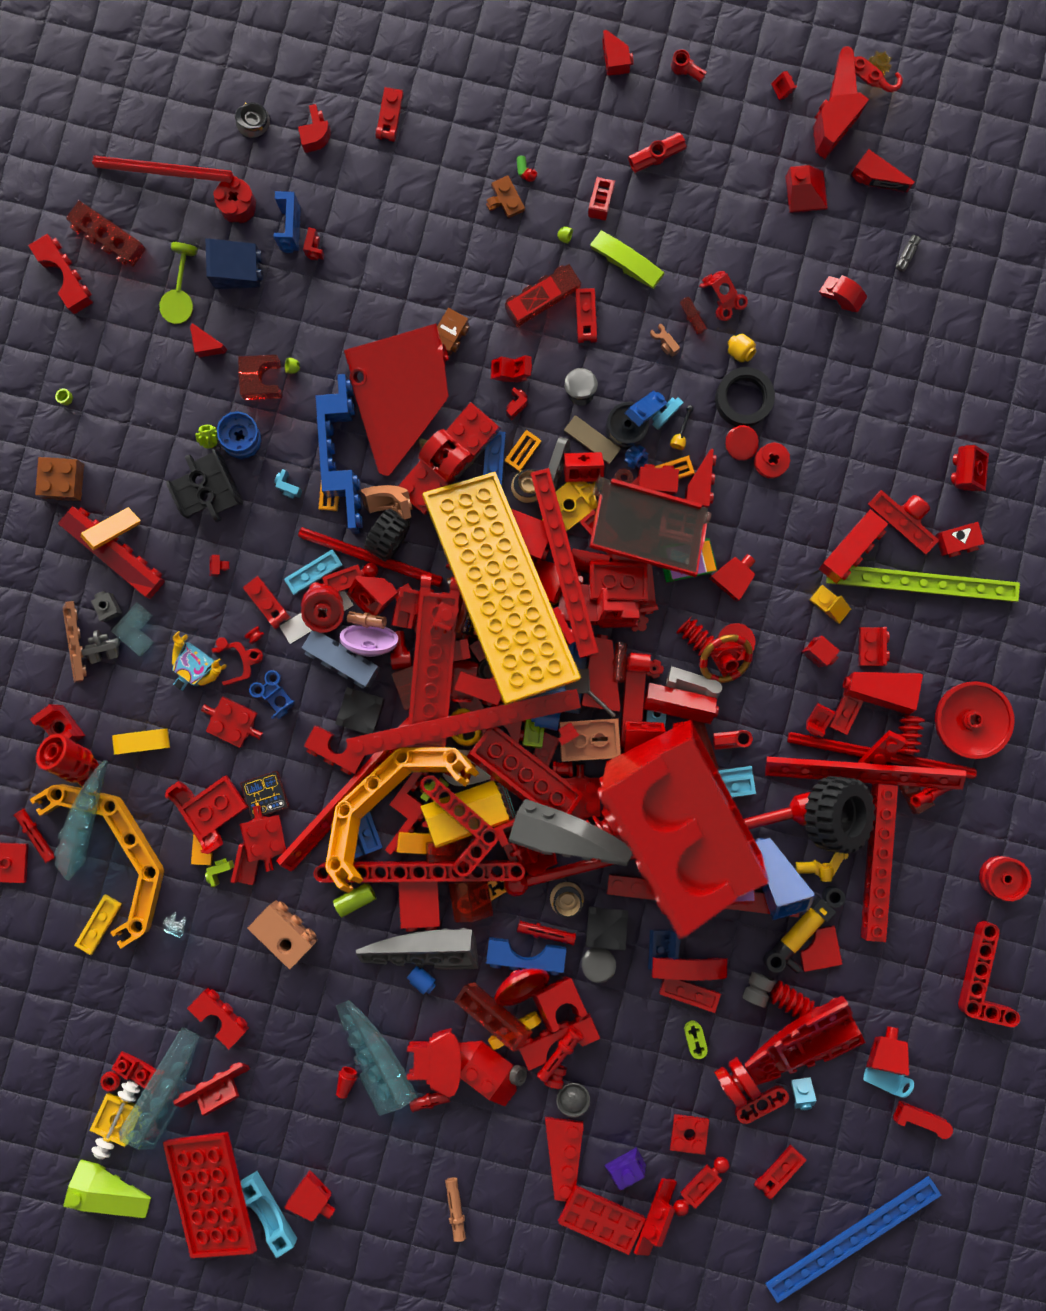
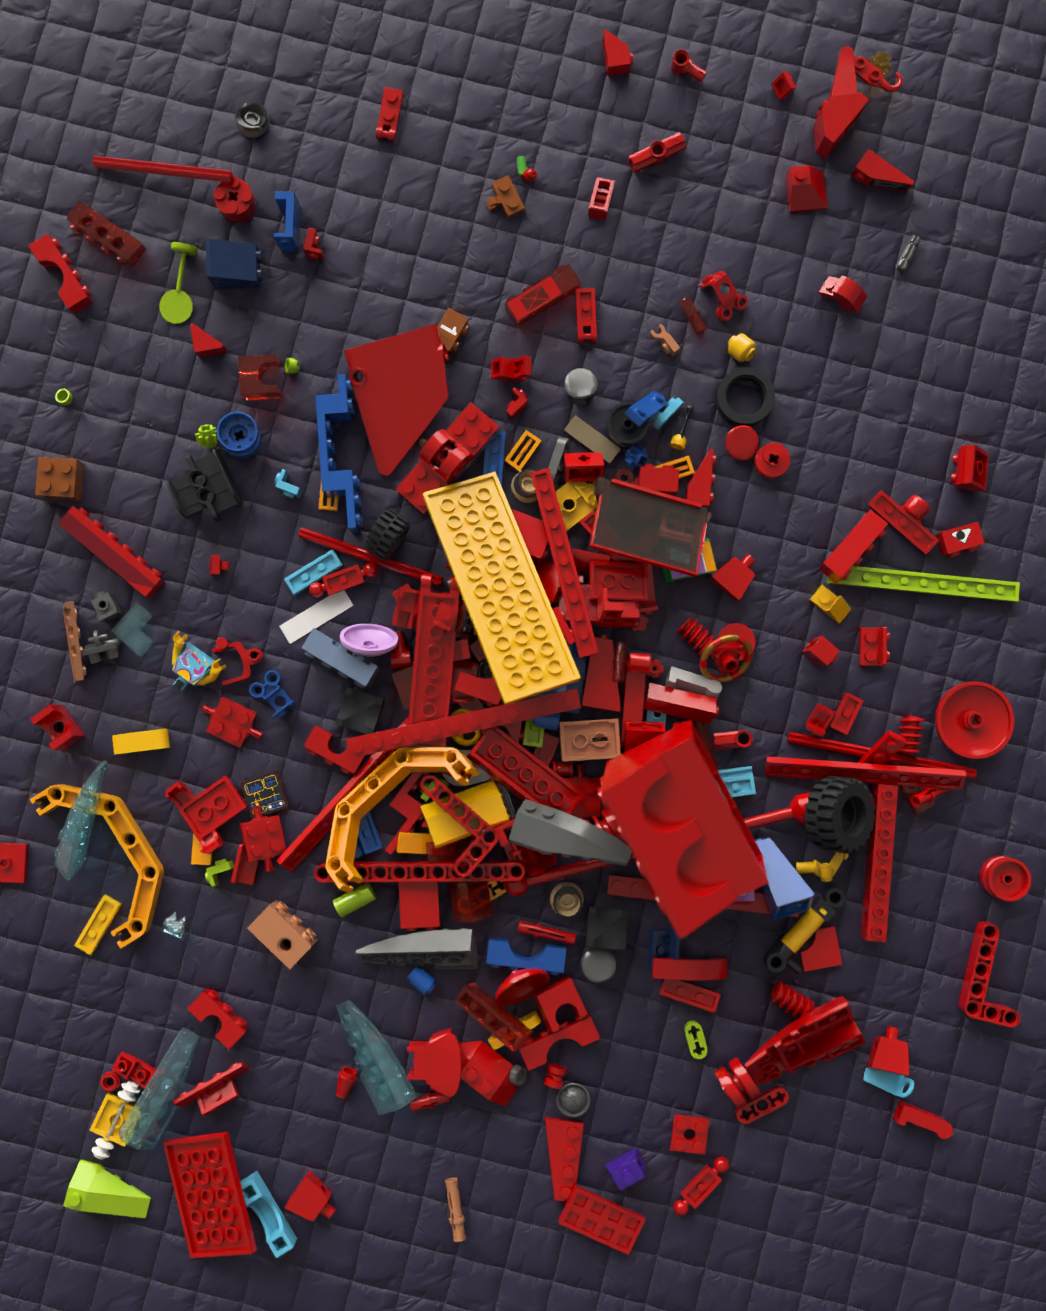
(30, 828): red pin -> none
(66, 759): red cylinder -> none
(110, 528): light orange tile -> none
(254, 635): red bush -> none
(266, 601): red plate -> none
(315, 135): red brick -> none
(322, 597): red wheel -> none
(366, 620): nougat pin -> none
(372, 594): red slope -> none
(386, 497): nougat arch -> none
(565, 234): lime hinge -> none
(567, 733): red piece -> none
(567, 1046): red pin -> none
(583, 686): dark grey piece -> none
(627, 259): lime slope -> none
(658, 1219): red bracket -> none
(758, 990): dark grey wheel -> none
(780, 1172): red plate -> none
(803, 1093): medium azure bracket -> none
(853, 1239): blue plate -> none
(888, 690): red slope -> none

